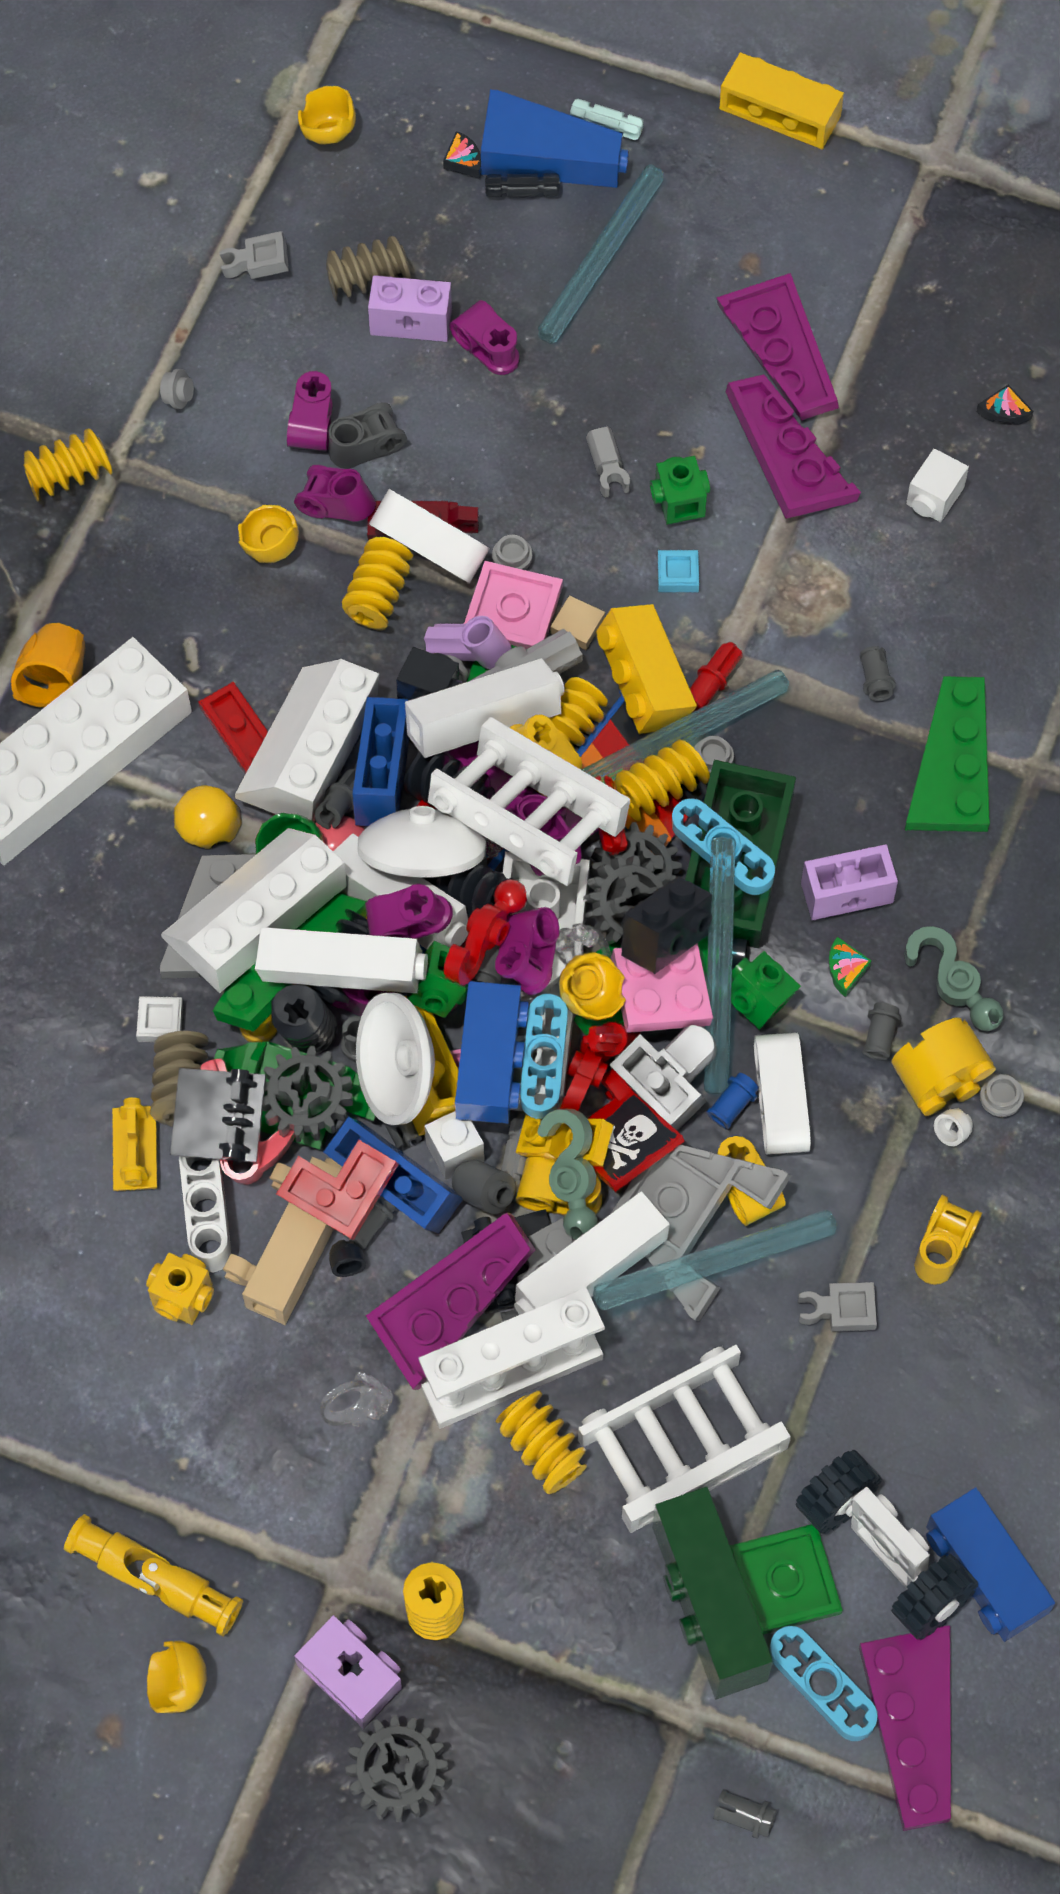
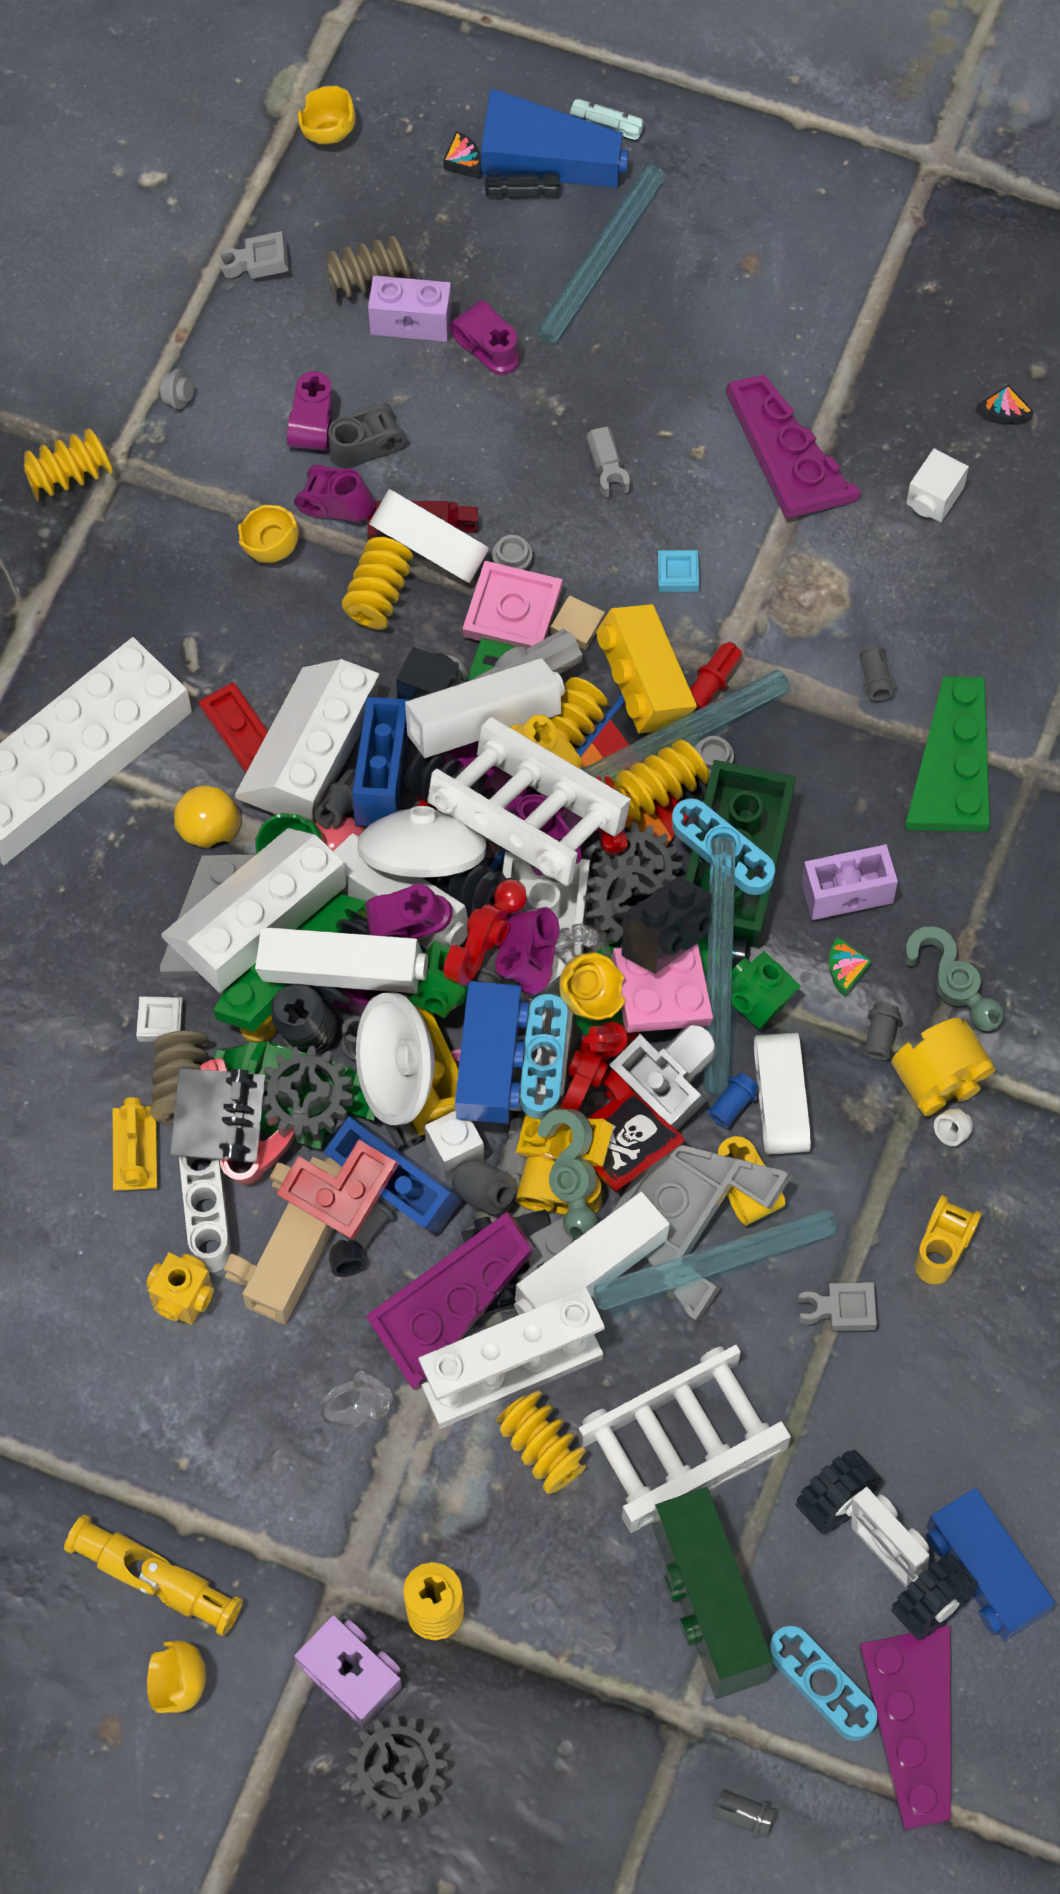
(51, 658): light orange helmet -> none
(473, 641): lavender piece -> none
(680, 489): green brick -> none
(781, 100): yellow brick -> none
(781, 339): magenta wing -> none
(787, 1578): green tile -> none
(1001, 1095): light grey plate -> none

